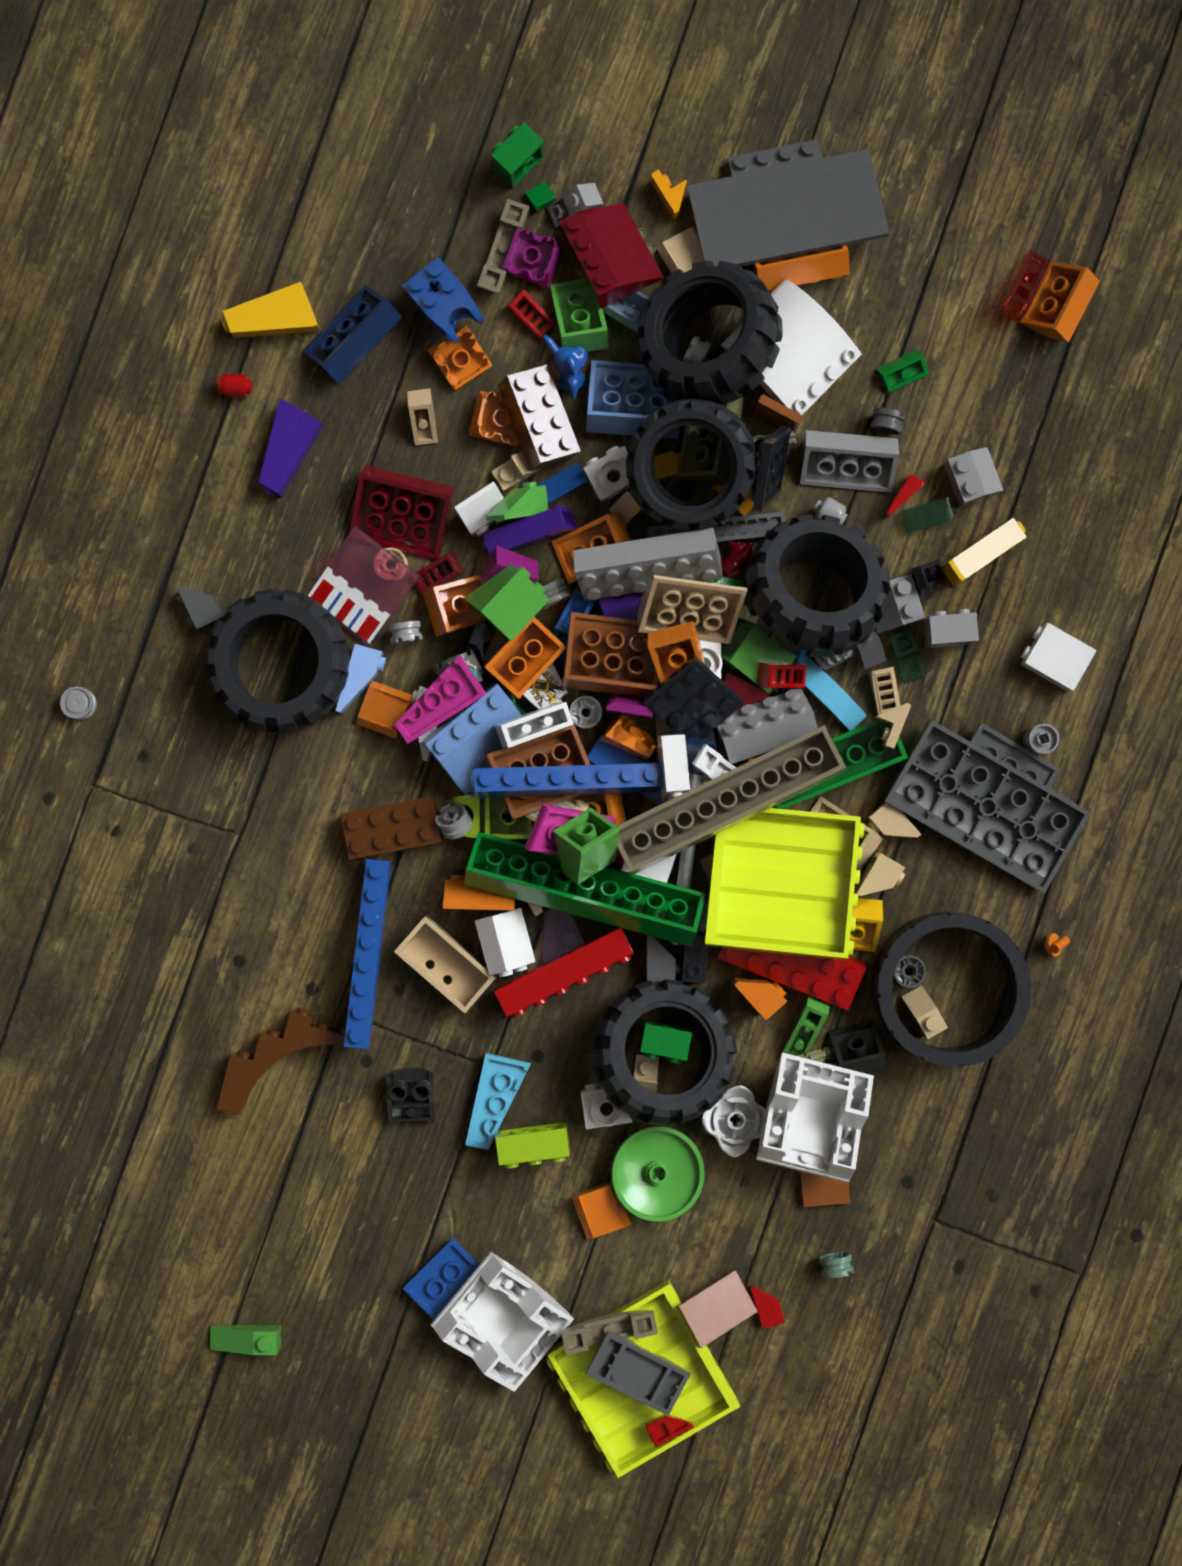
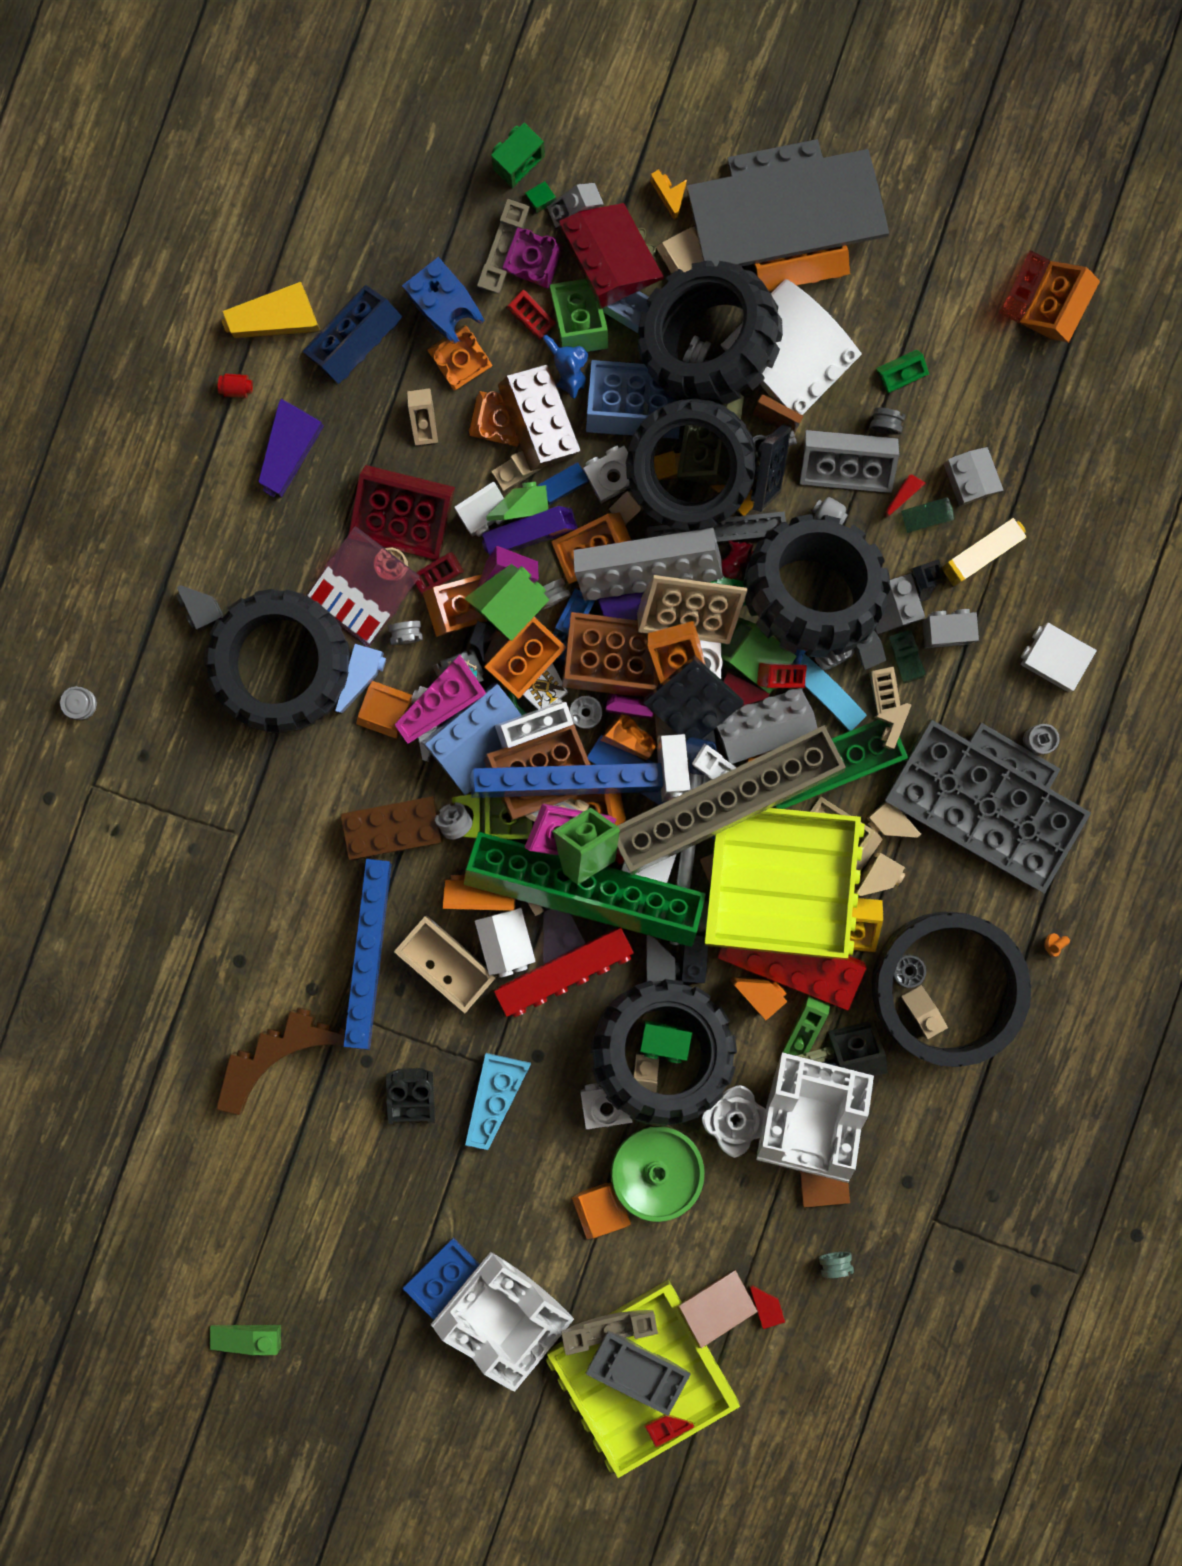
(533, 1144): lime brick -> none

